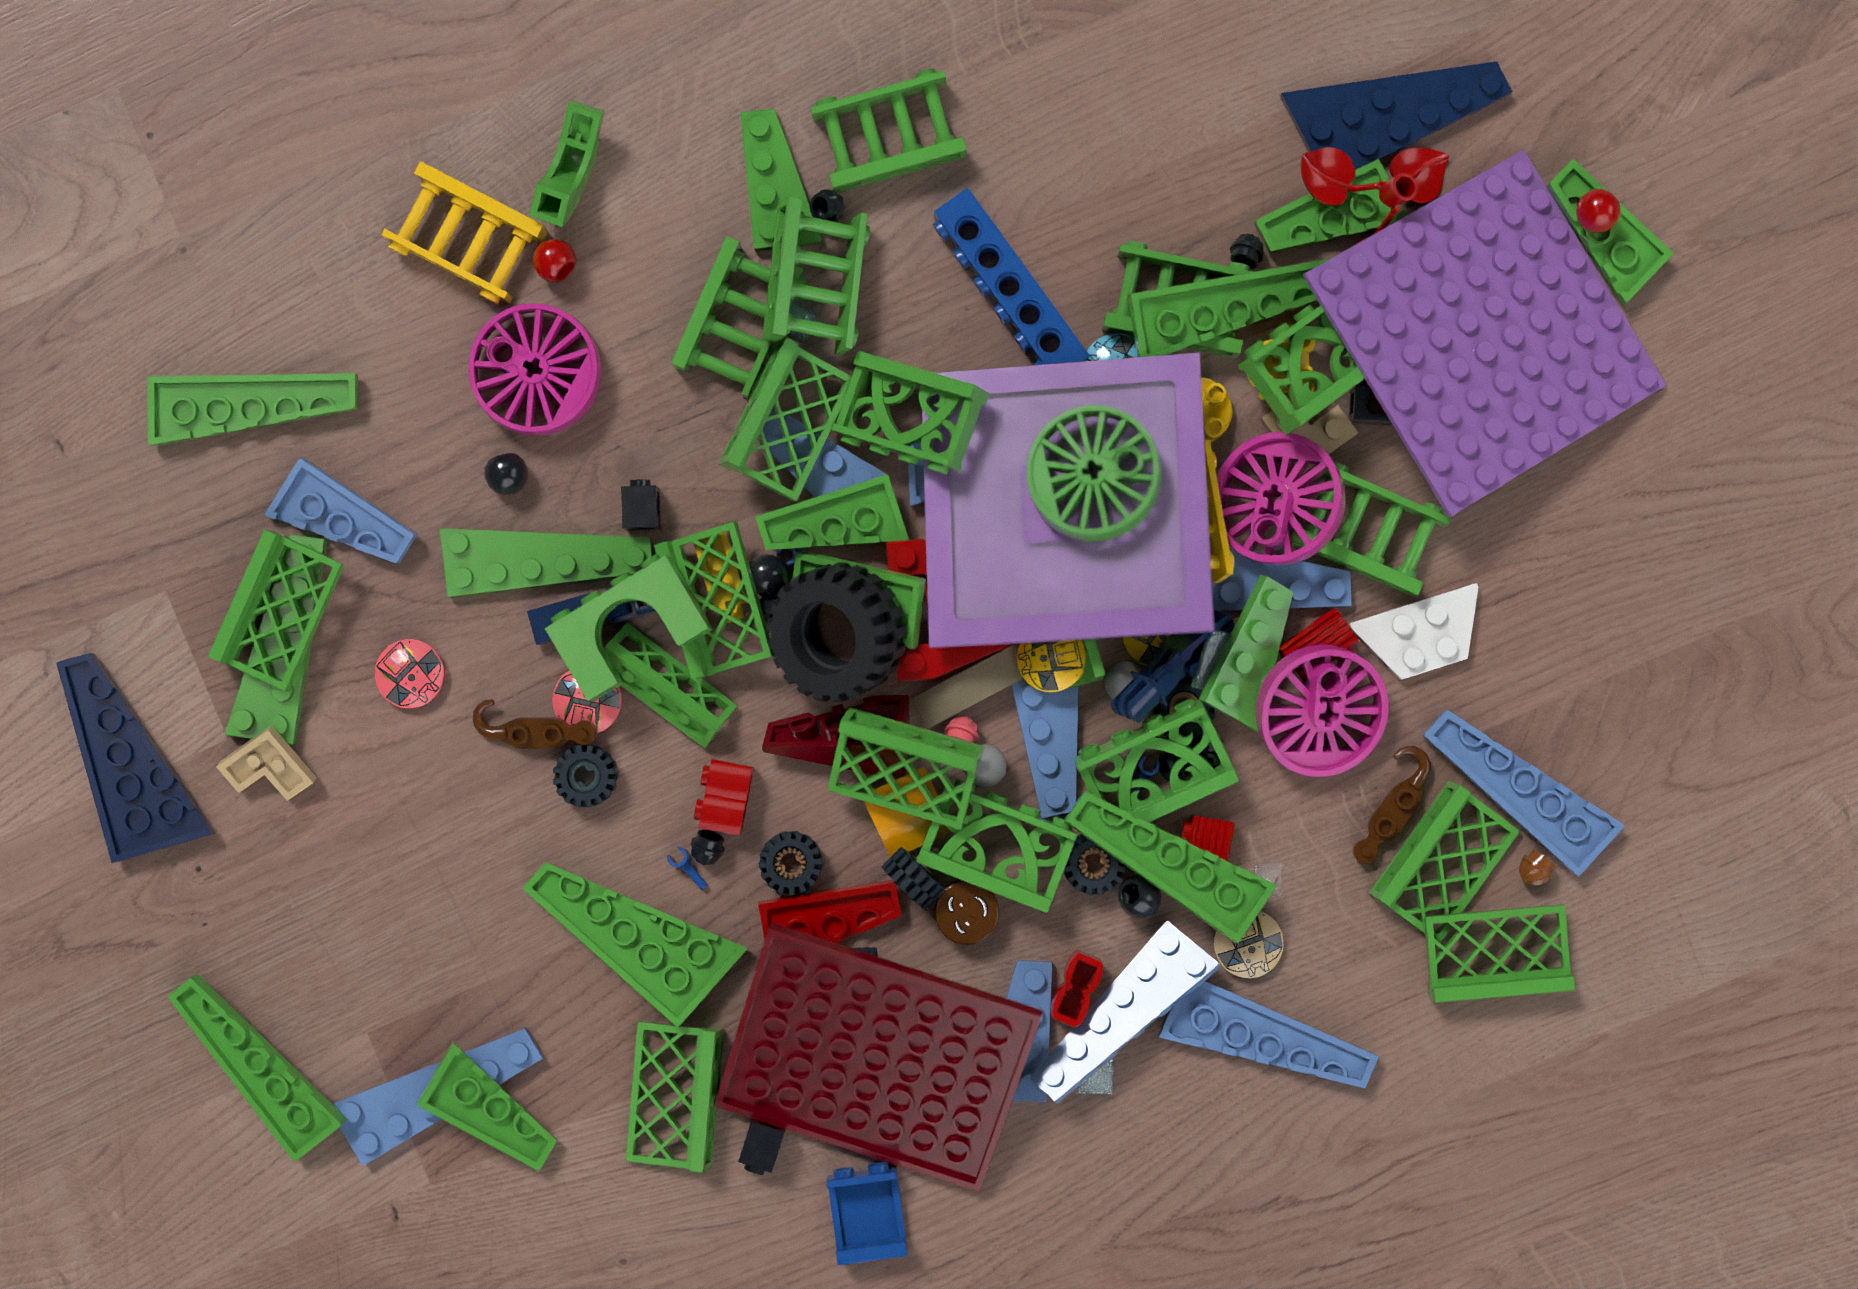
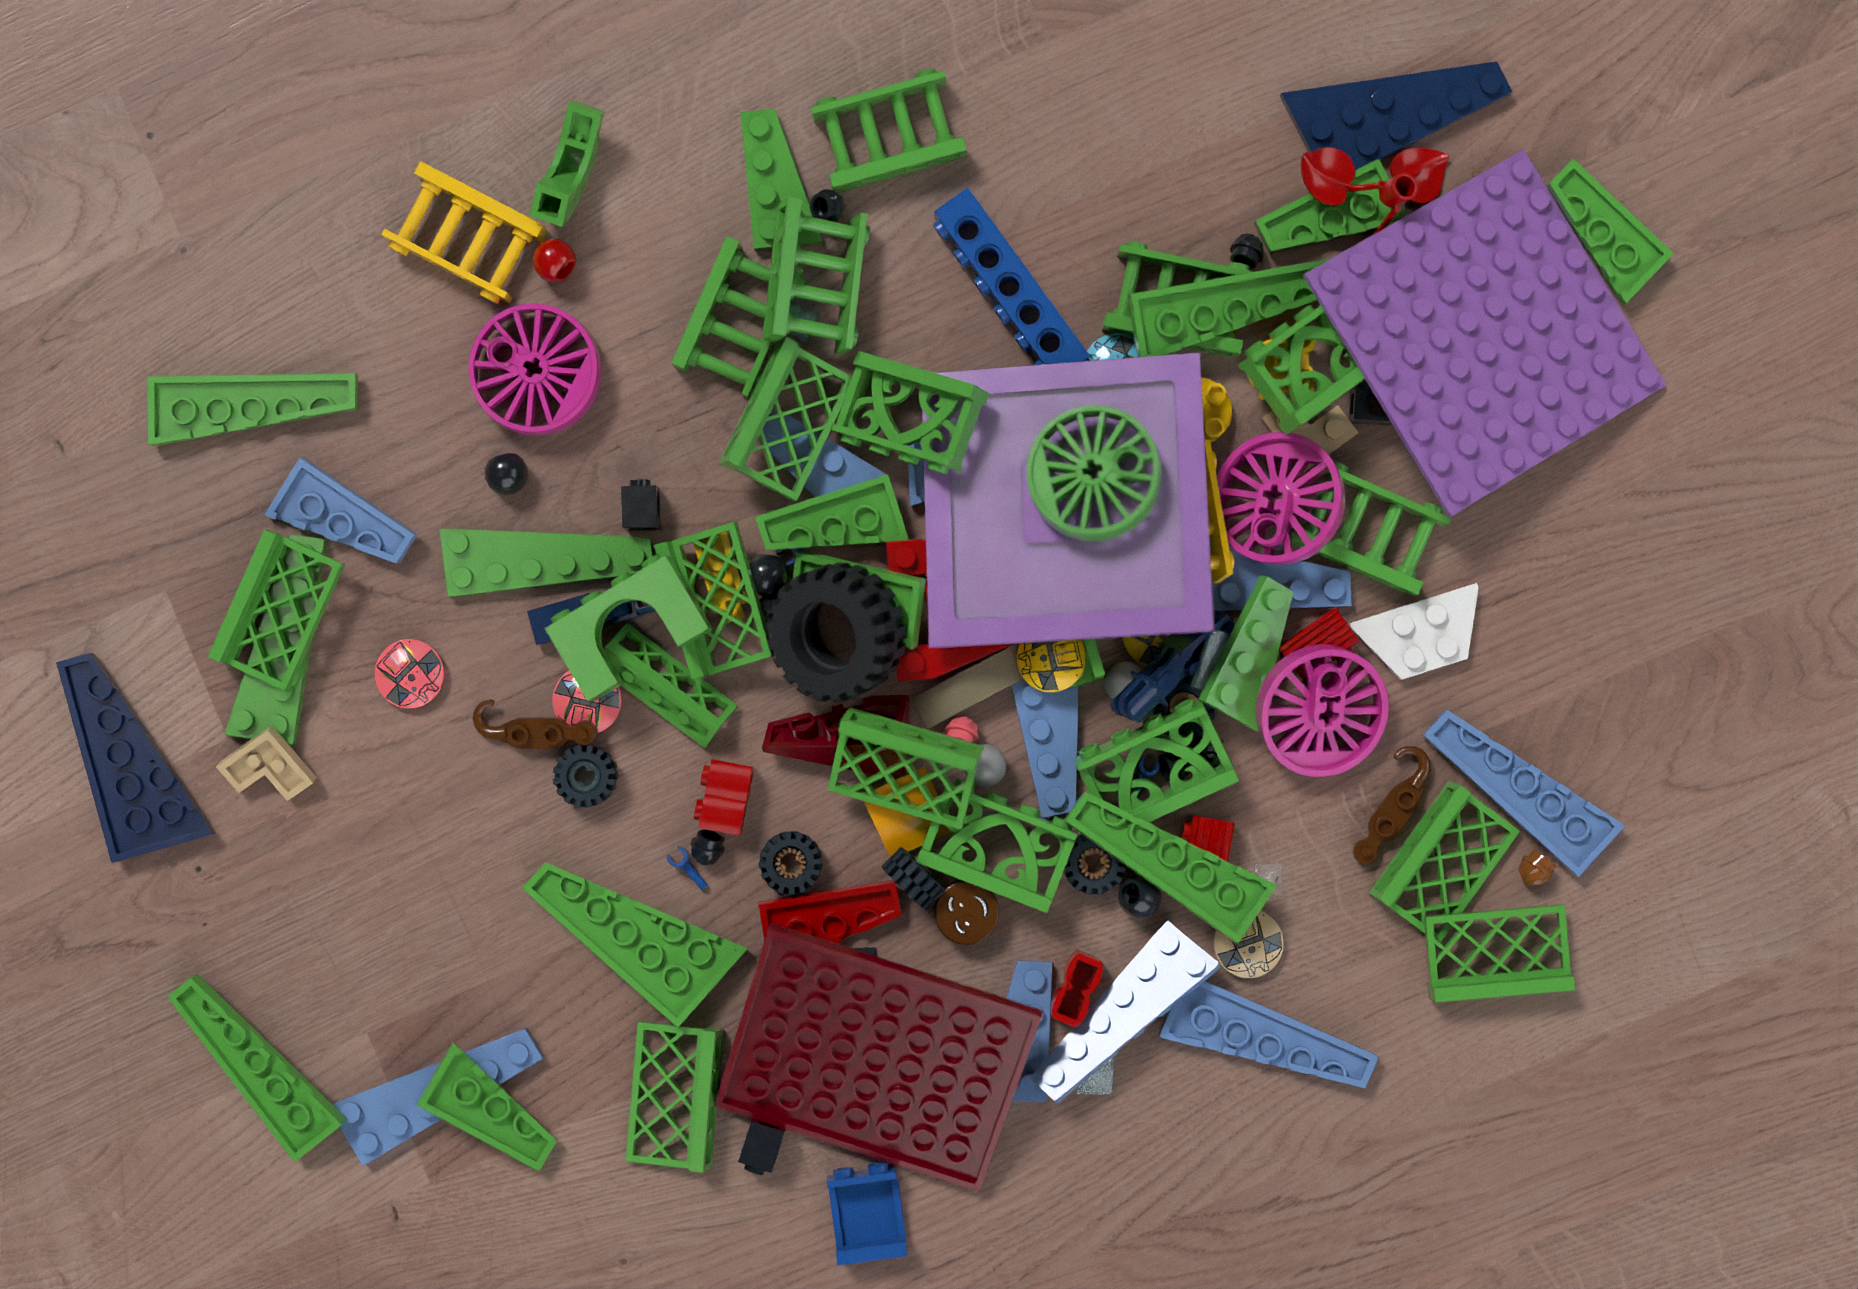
(1598, 211): red piece -> none

